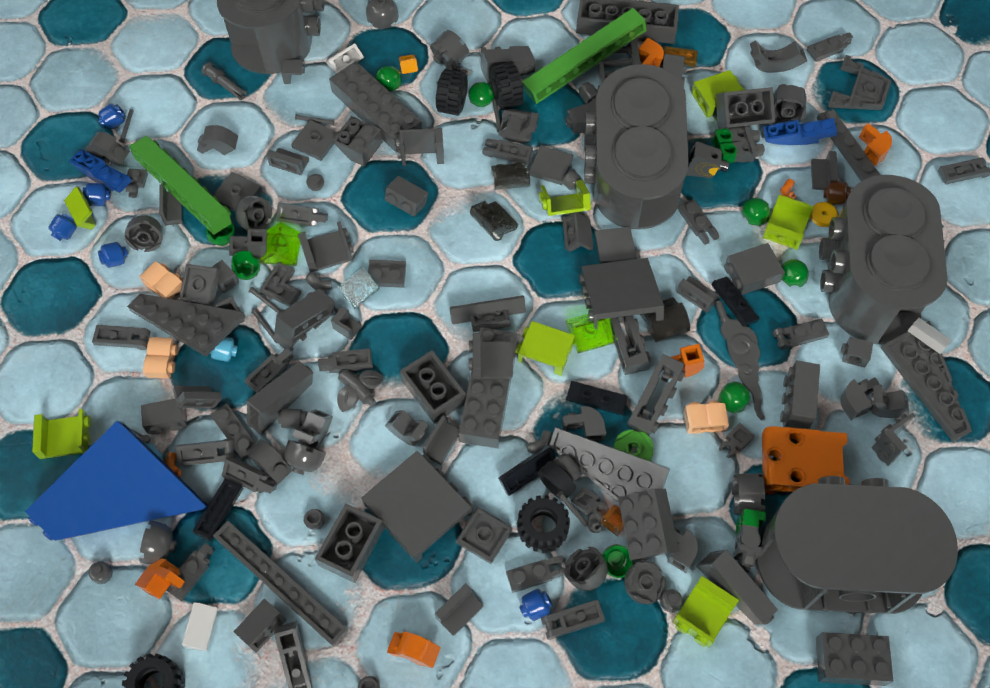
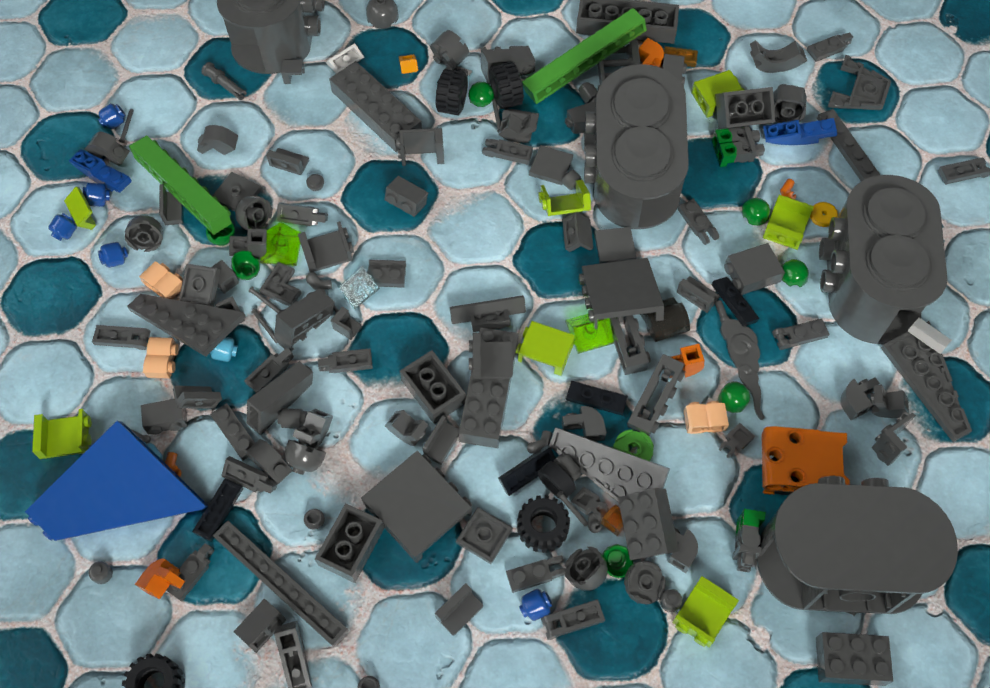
(138, 179): dark grey plate -> none
(157, 542): dark grey cylinder -> none
(200, 627): white slope -> none
(204, 452): dark grey plate -> none
(314, 140): dark grey plate -> none
(331, 122): dark grey piece -> none
(357, 388): dark grey plant -> none
(358, 140): dark grey slope -> none
(389, 77): green hair -> none
(414, 649): orange brick -> none
(493, 219): clear smoke brick -> none
(510, 176): clear smoke brick -> none
(705, 161): dark grey torso -> none
(731, 577): dark grey slope -> none
(748, 492): dark grey brick -> none
(800, 395): dark grey brick -> none
(824, 171): dark grey panel -> none
(837, 193): reddish brown head -> none
(856, 352): dark grey brick -> none
(877, 143): orange brick -> none

